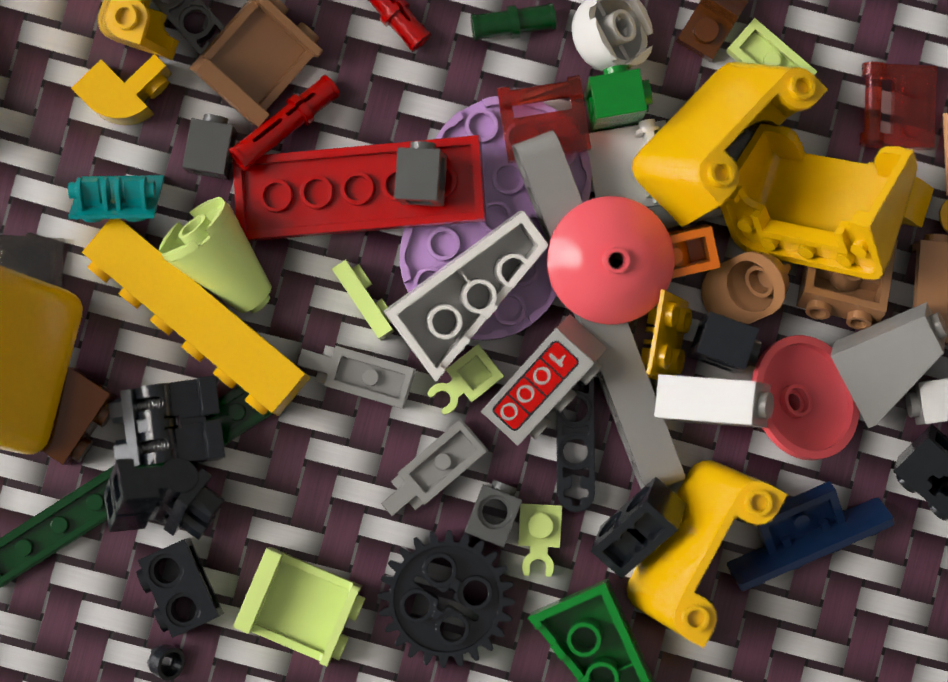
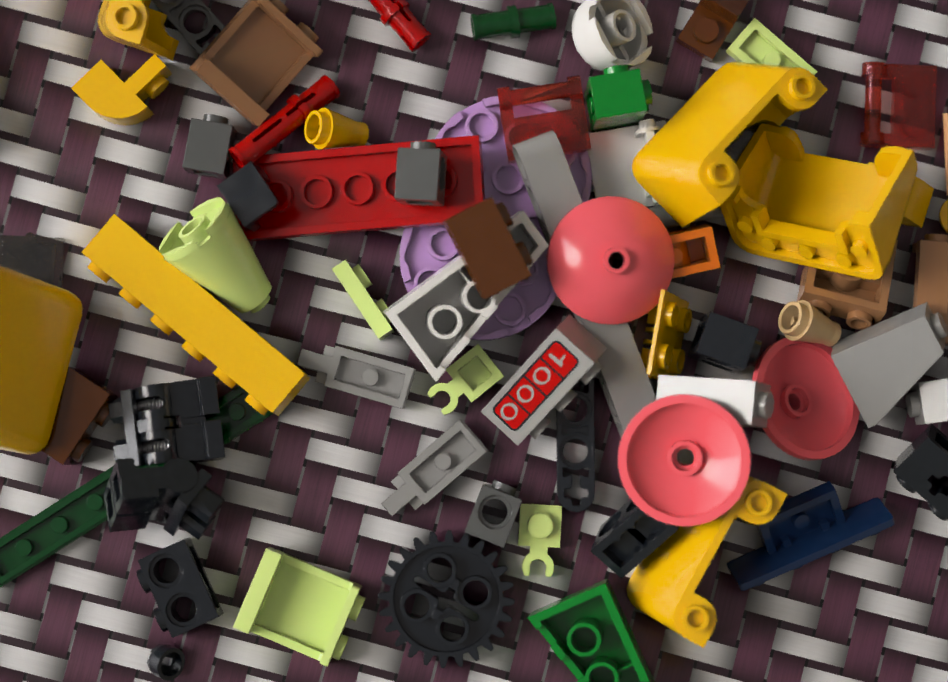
(115, 197): teal hinge -> none
(249, 195): none -> black panel
(332, 130): none -> yellow cone
(488, 247): none -> reddish brown brick
(680, 491): none -> coral dish
(746, 287): medium nougat piece -> none
(805, 323): none -> tan cone

